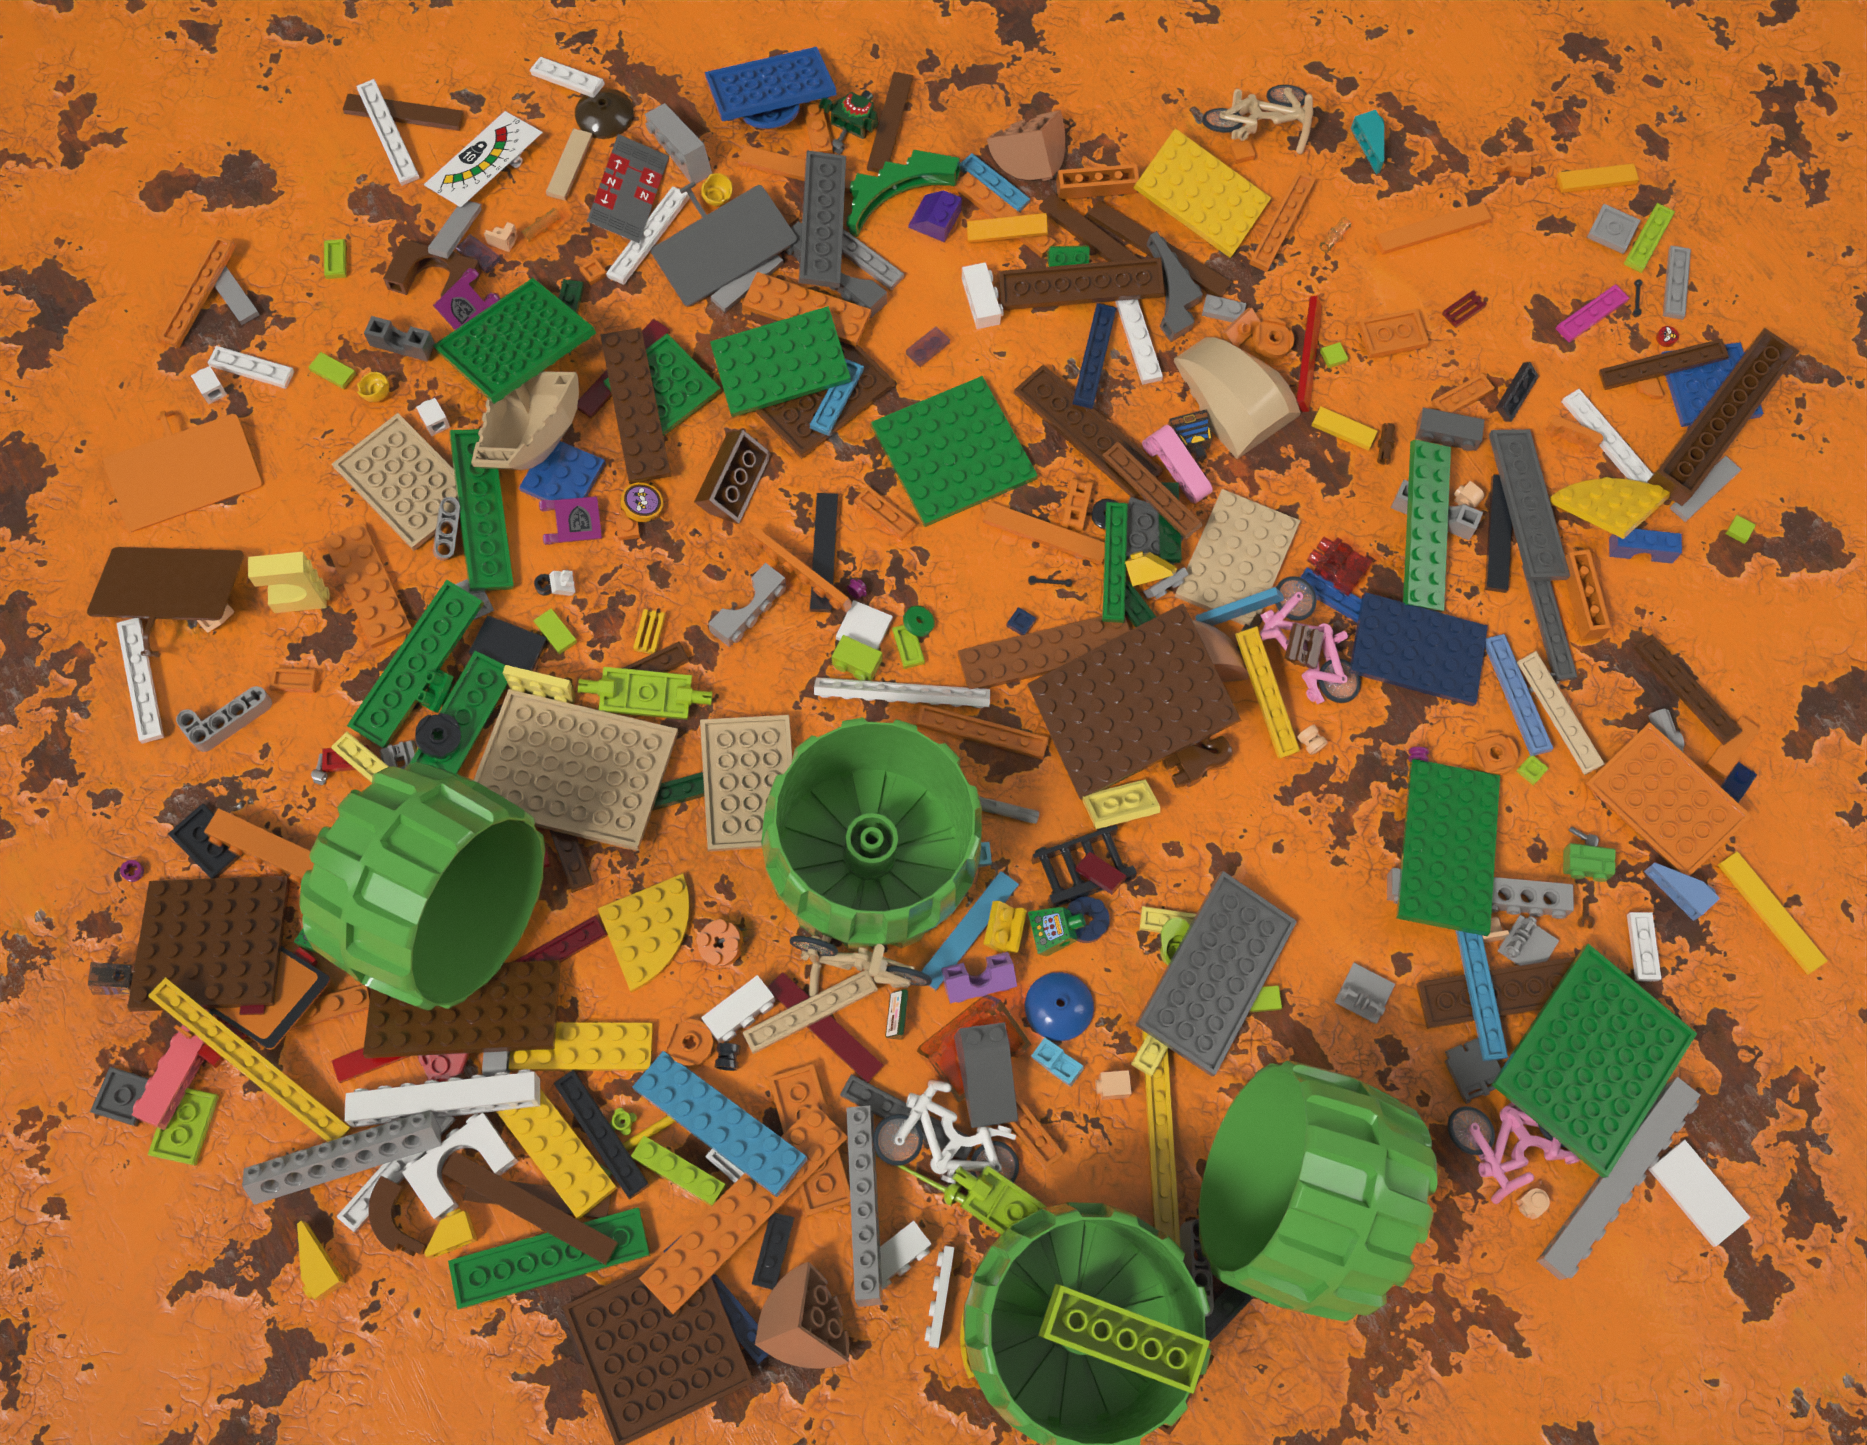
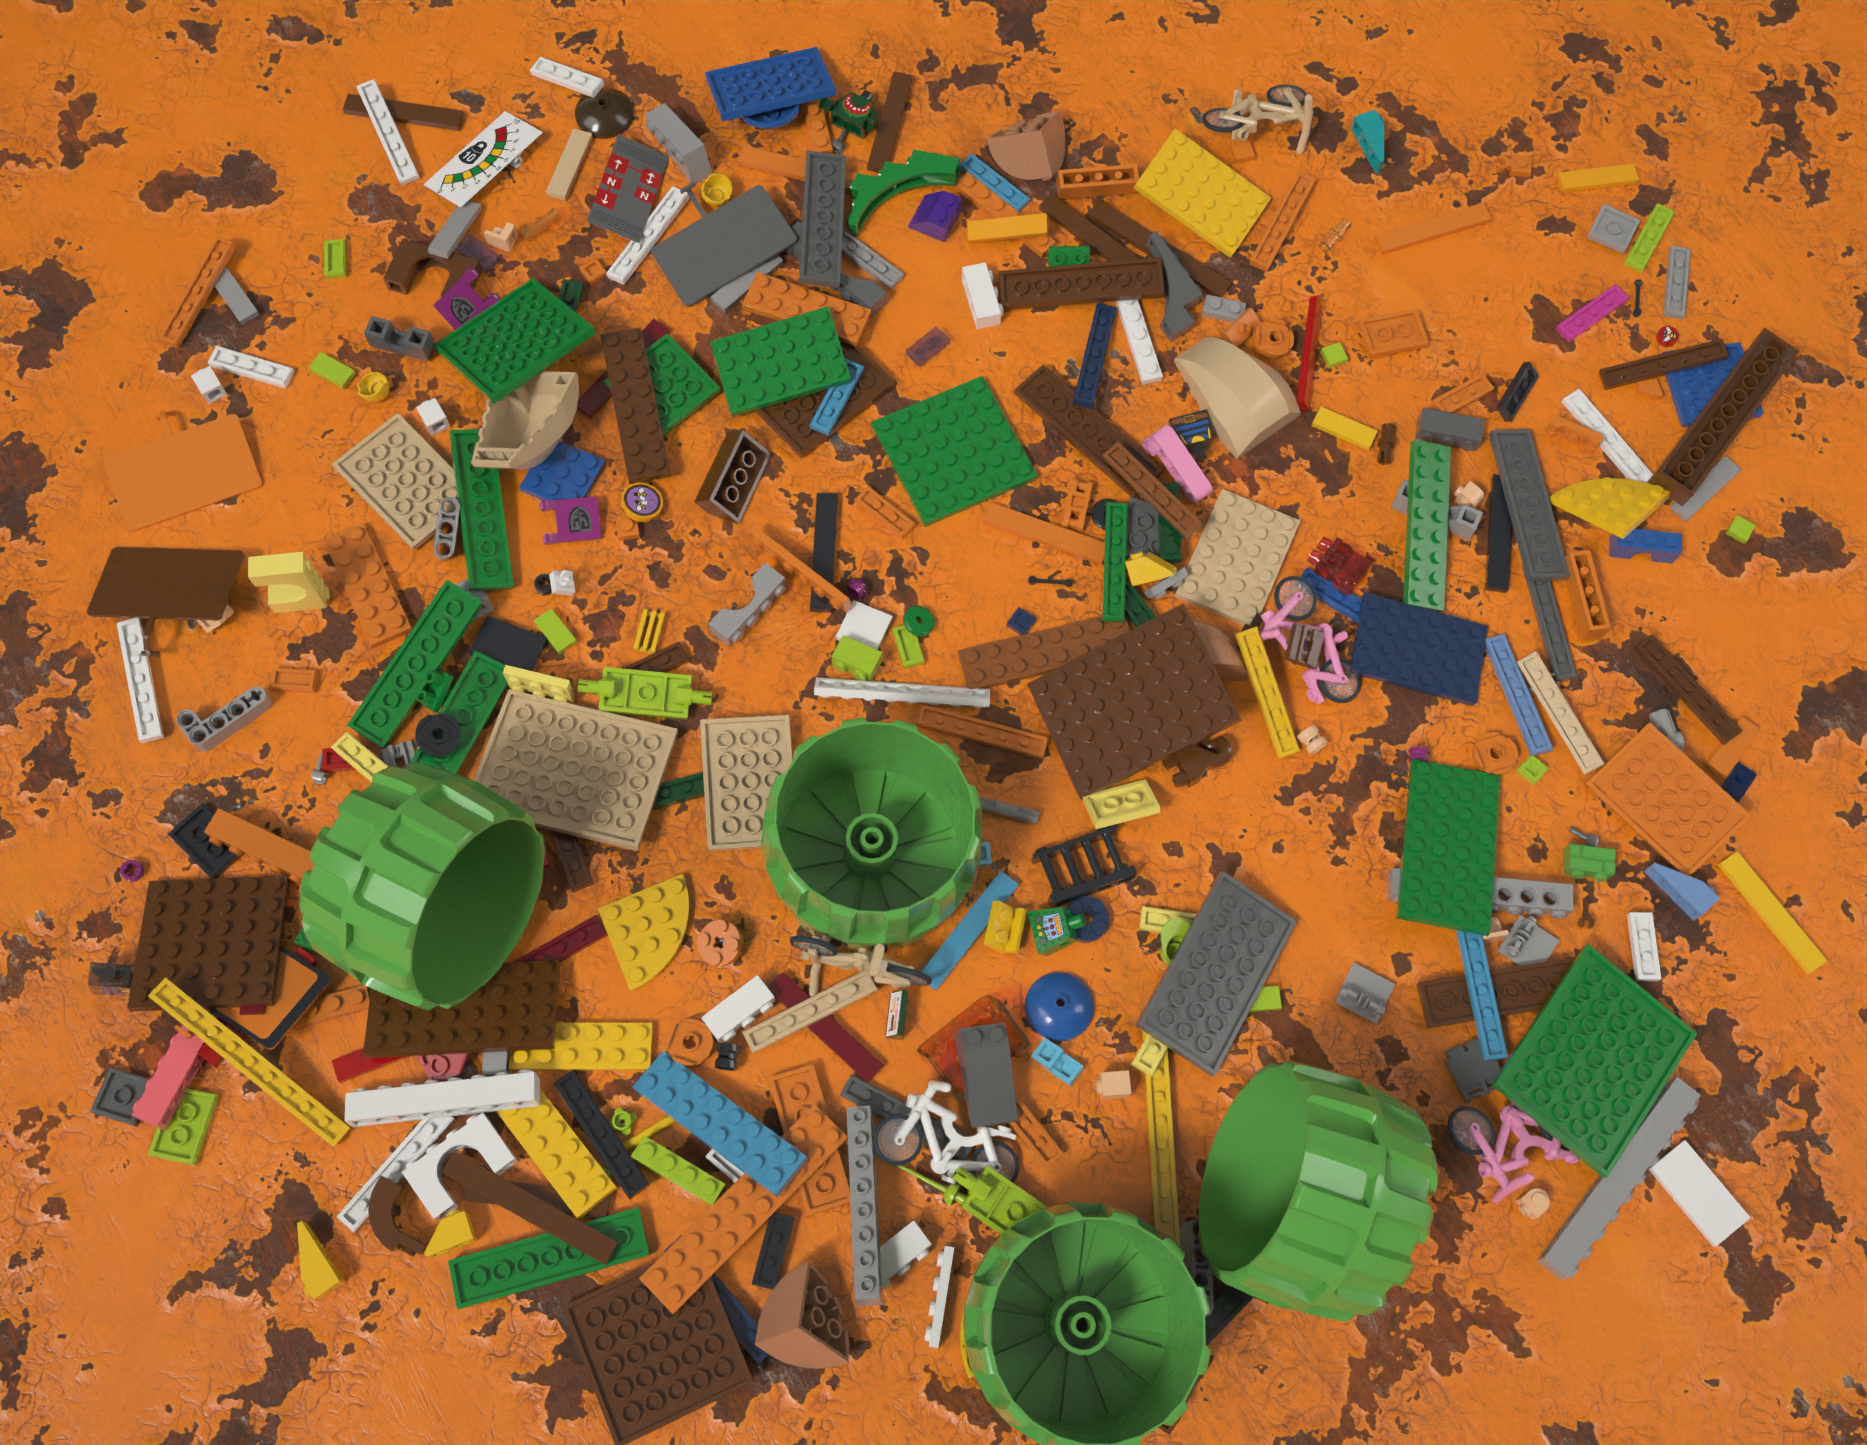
(341, 1157): light grey brick -> none
(997, 977): medium lavender arch -> none
(1100, 873): dark red tile -> none
(1124, 1338): lime brick -> none
(1241, 607): dark azure tile -> none
(1475, 300): dark red tile -> none

